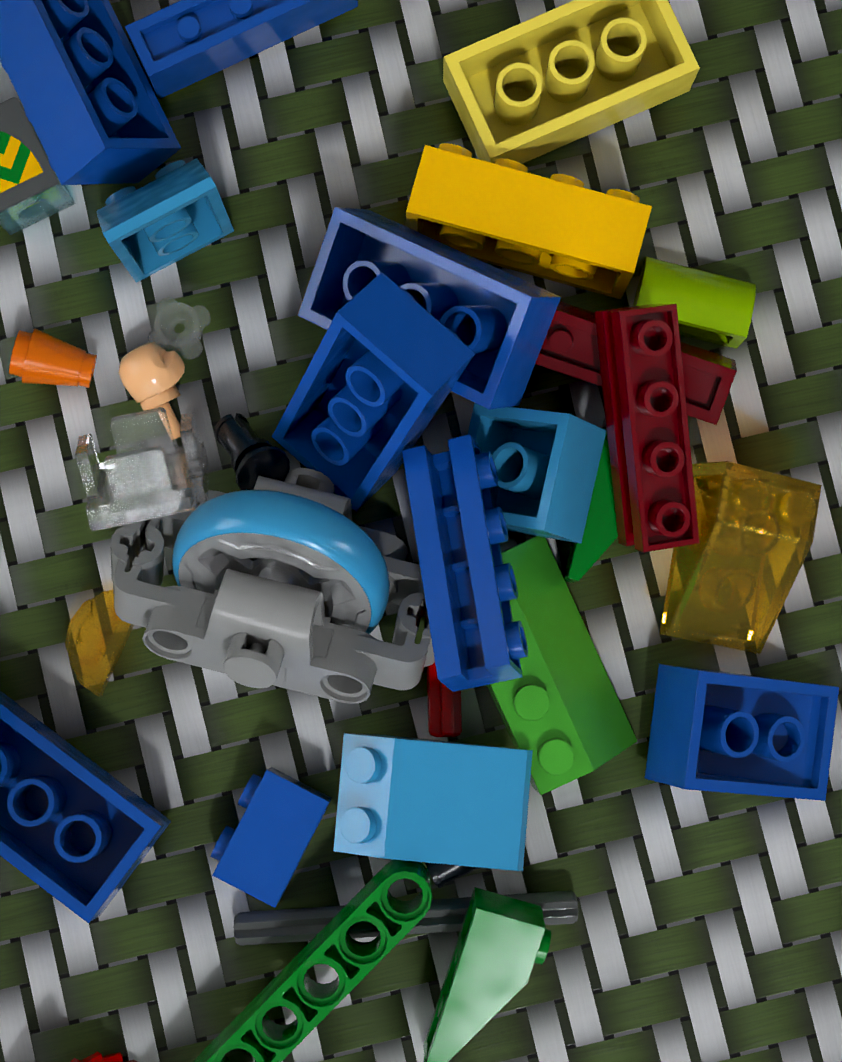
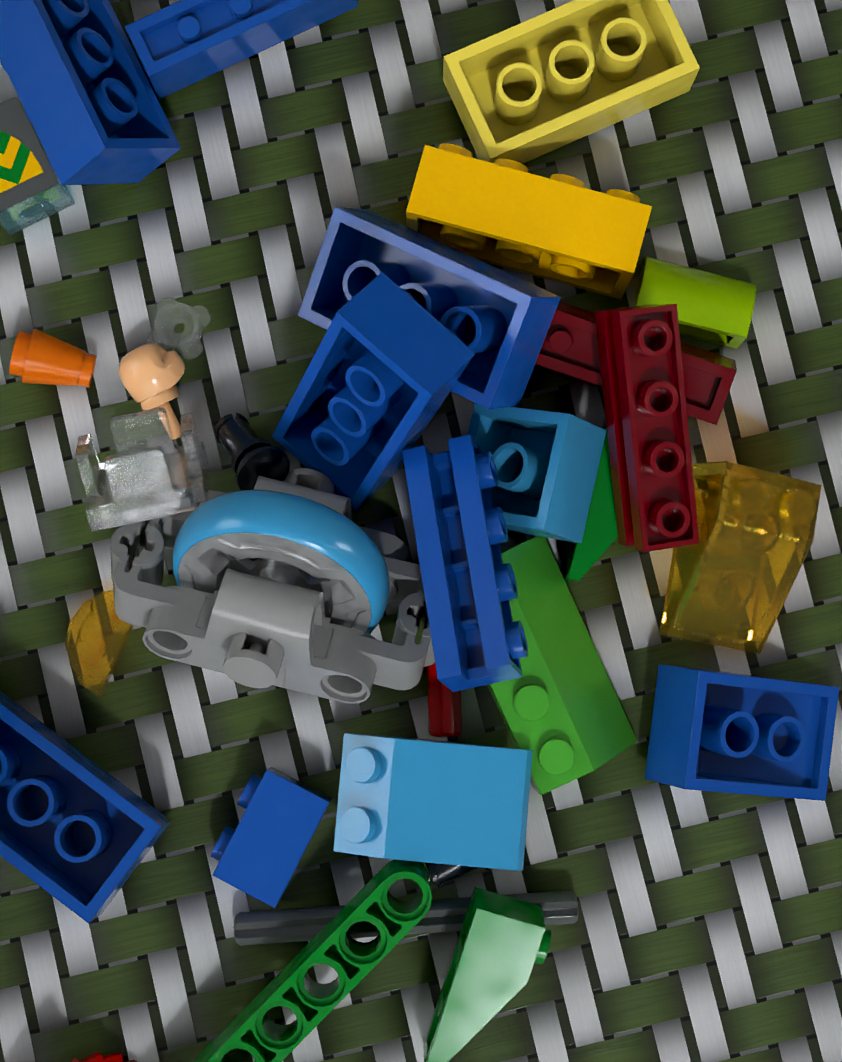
(164, 218): dark azure slope -> none

